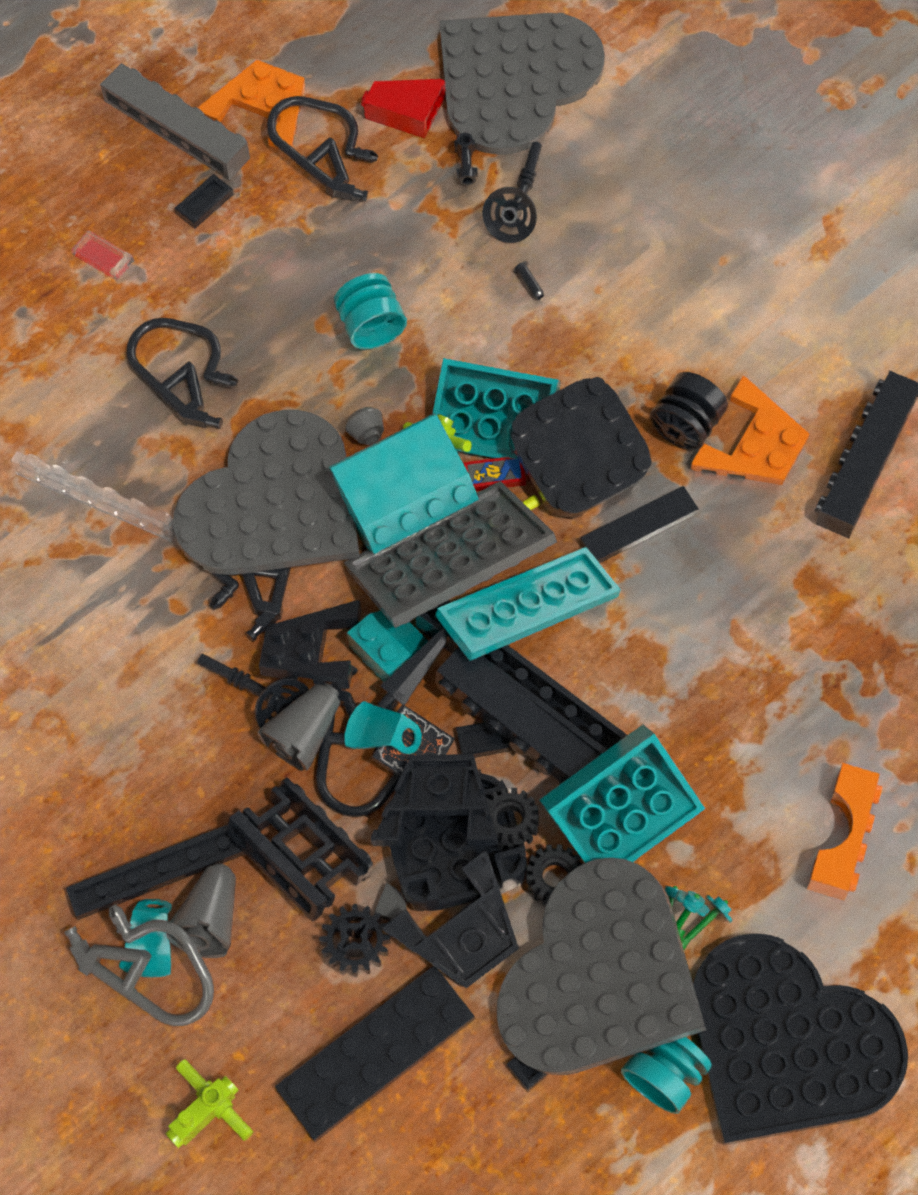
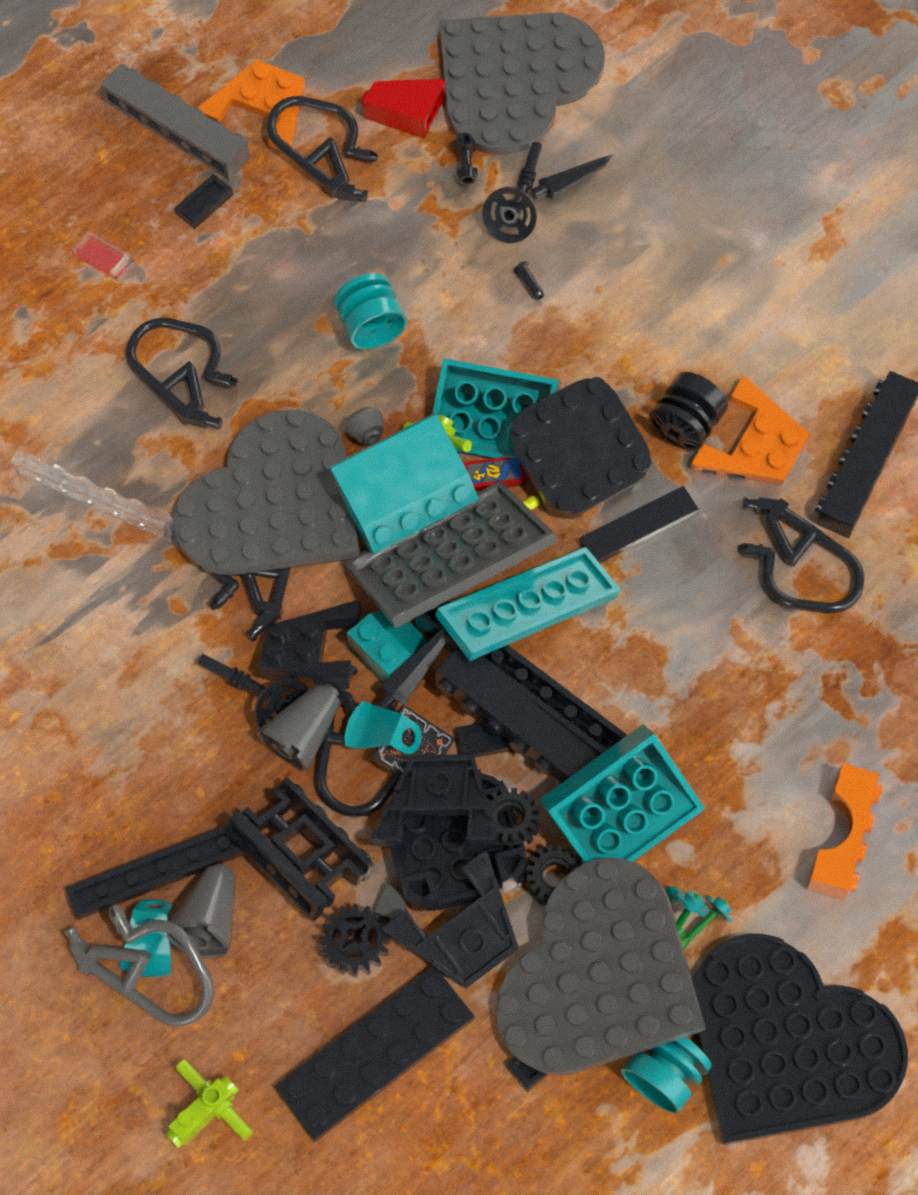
(559, 182): none -> black bar
(779, 509): none -> black piece

